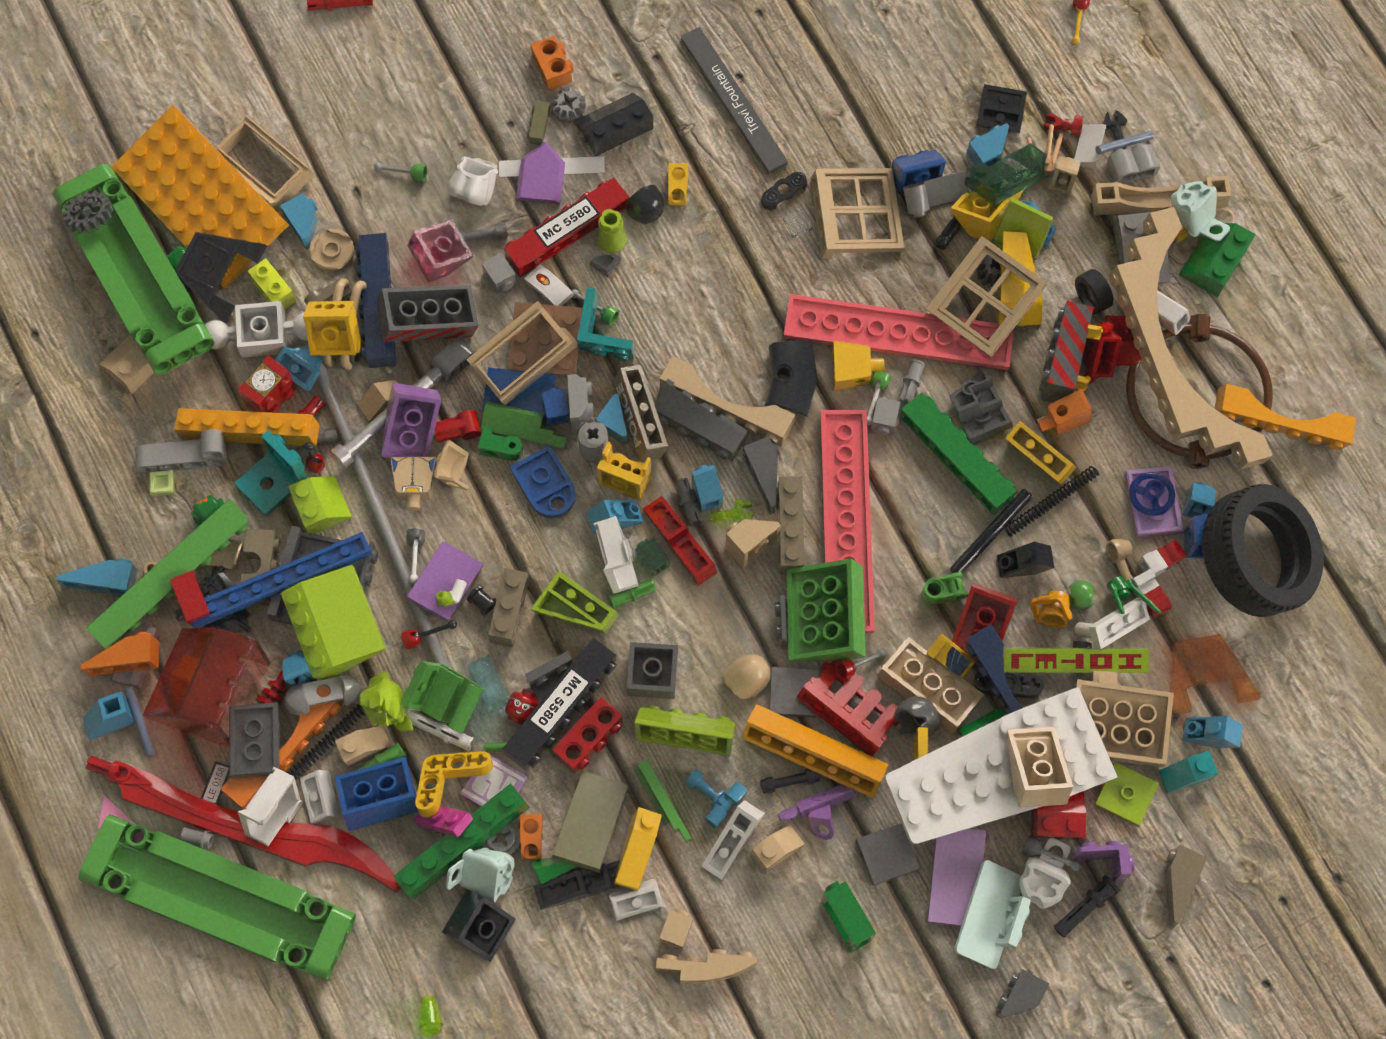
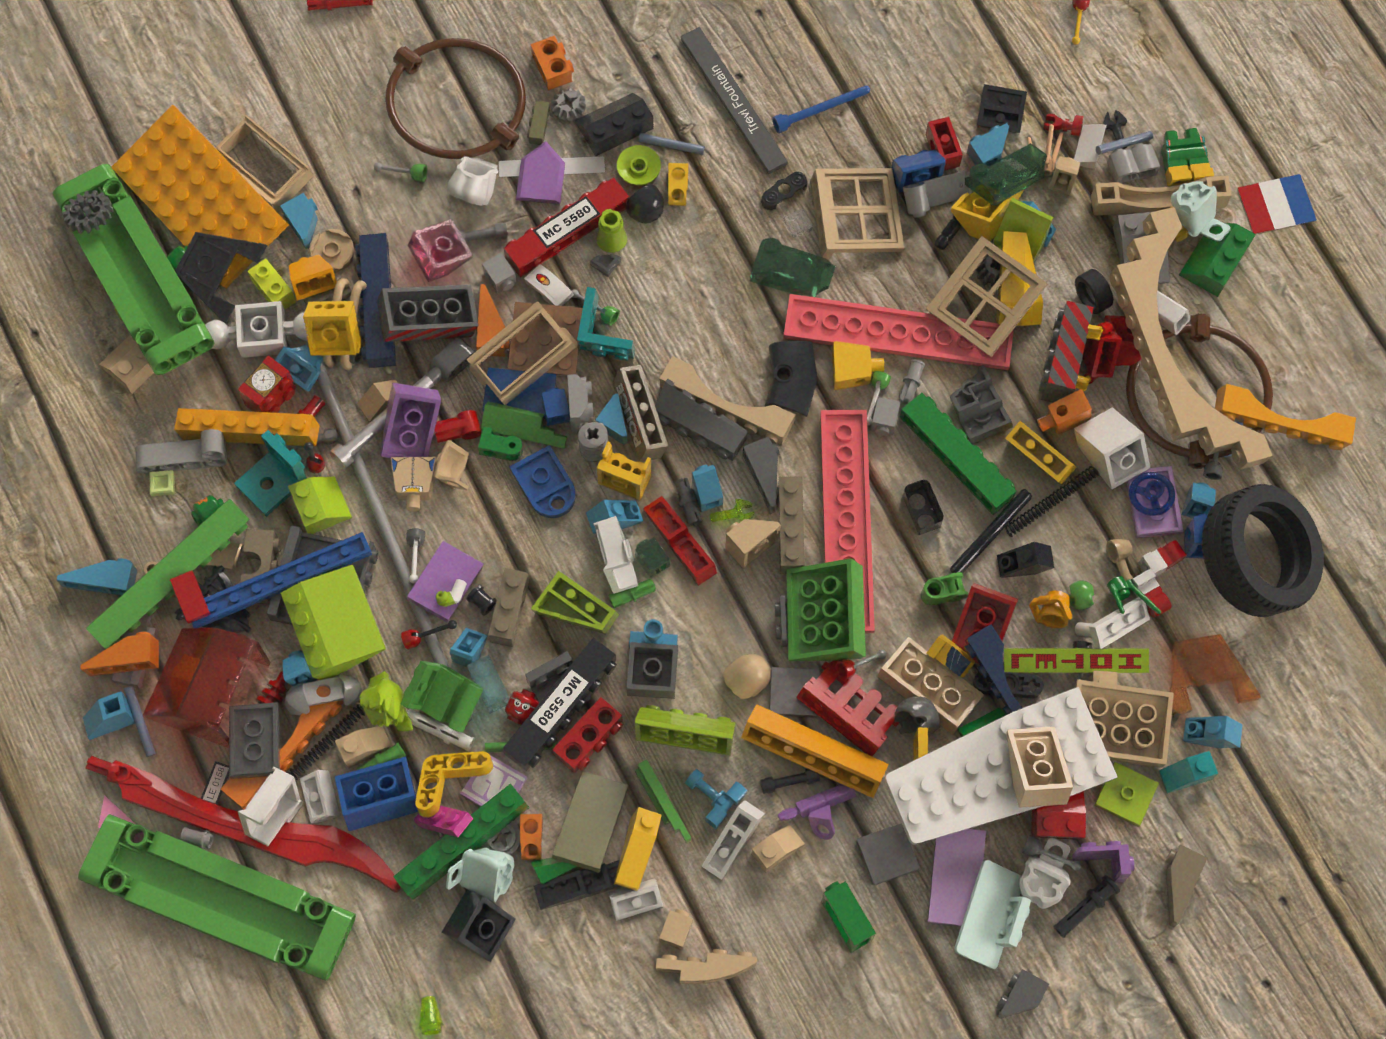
(311, 276): none -> light orange torso
(410, 62): none -> reddish brown piece
(468, 647): none -> dark azure slope
(489, 322): none -> orange slope
(635, 157): none -> lime dish
(653, 634): none -> dark azure bar
(673, 144): none -> sand blue bar
(782, 122): none -> blue piece
(791, 269): none -> clear green slope
(923, 488): none -> black piece
(944, 140): none -> red brick
(1113, 447): none -> white slope
(1185, 158): none -> green hips
(1213, 469): none -> dark grey hinge
(1277, 204): none -> sticker

